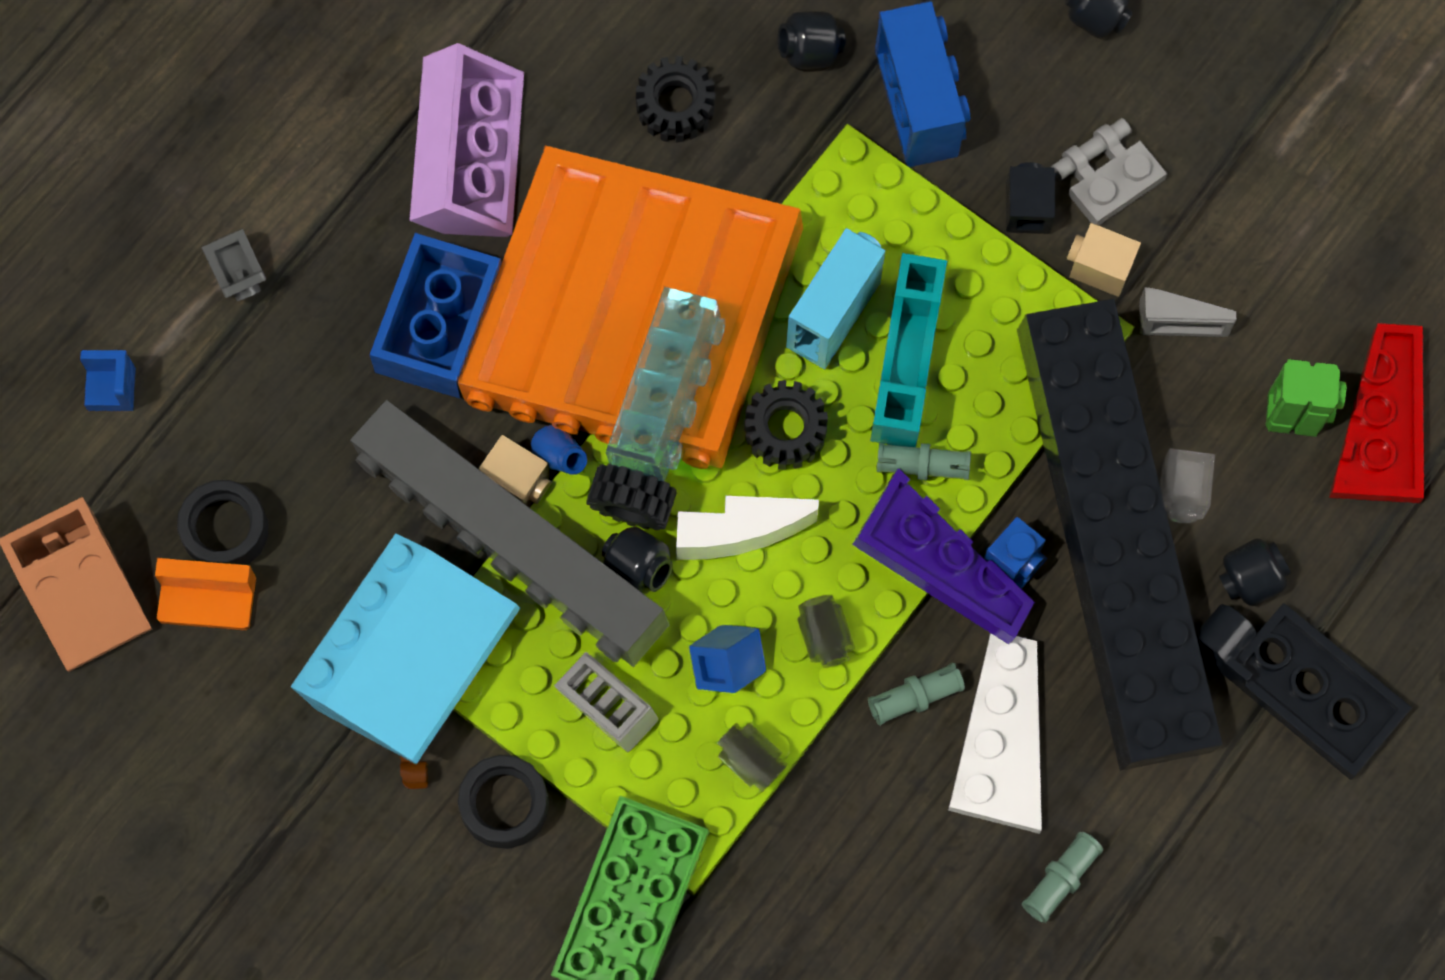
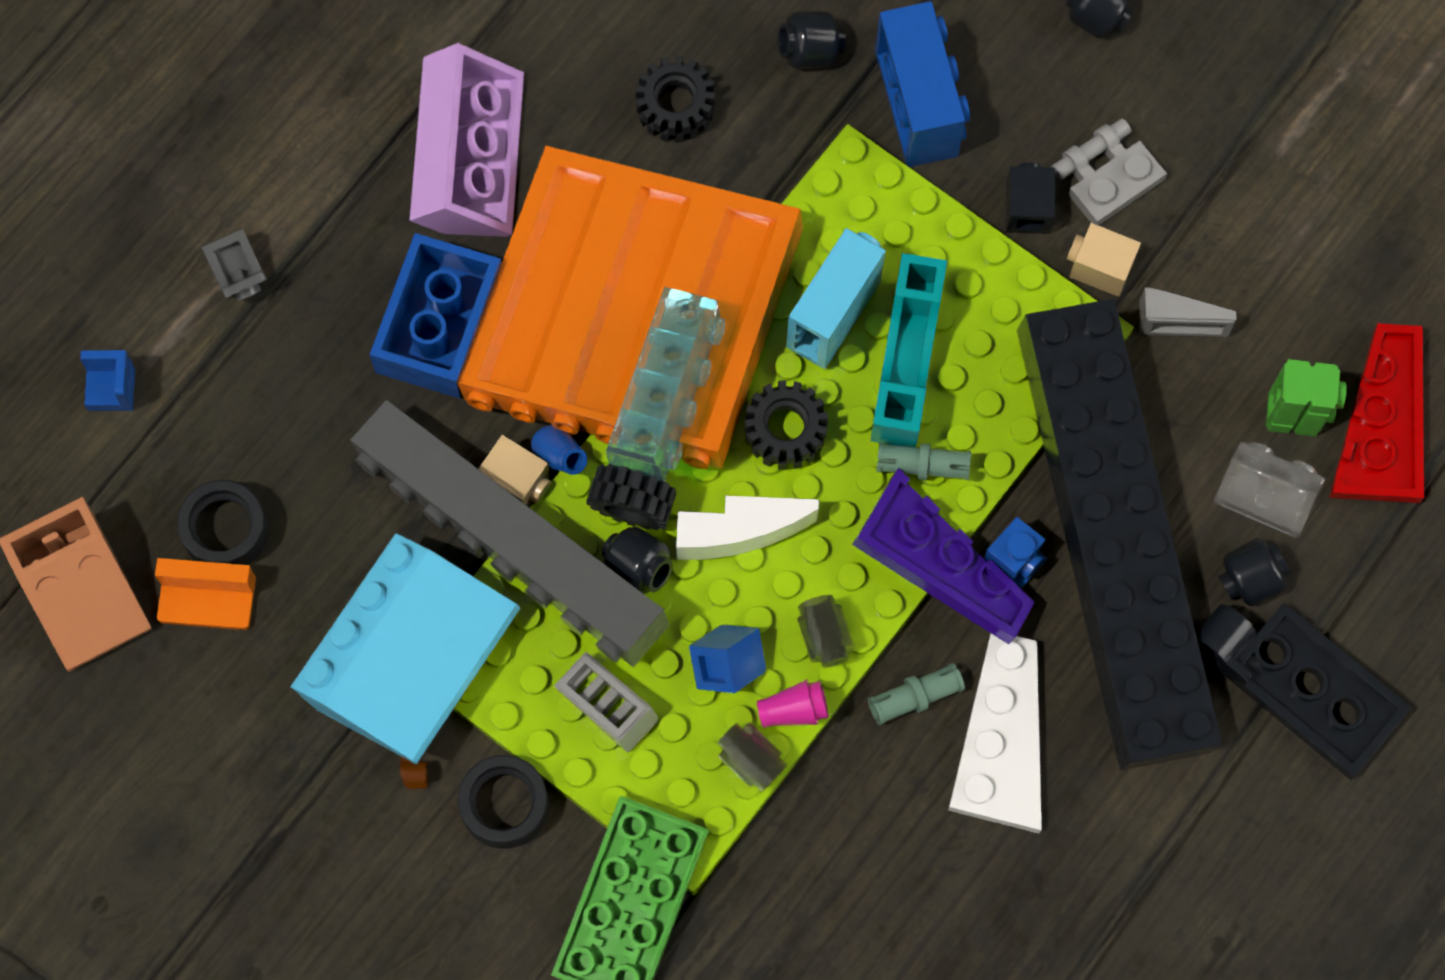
(796, 705): none -> dark pink cone
(1062, 877): sand green pin -> none
(1187, 484): clear brick -> none
(1269, 488): none -> clear bracket

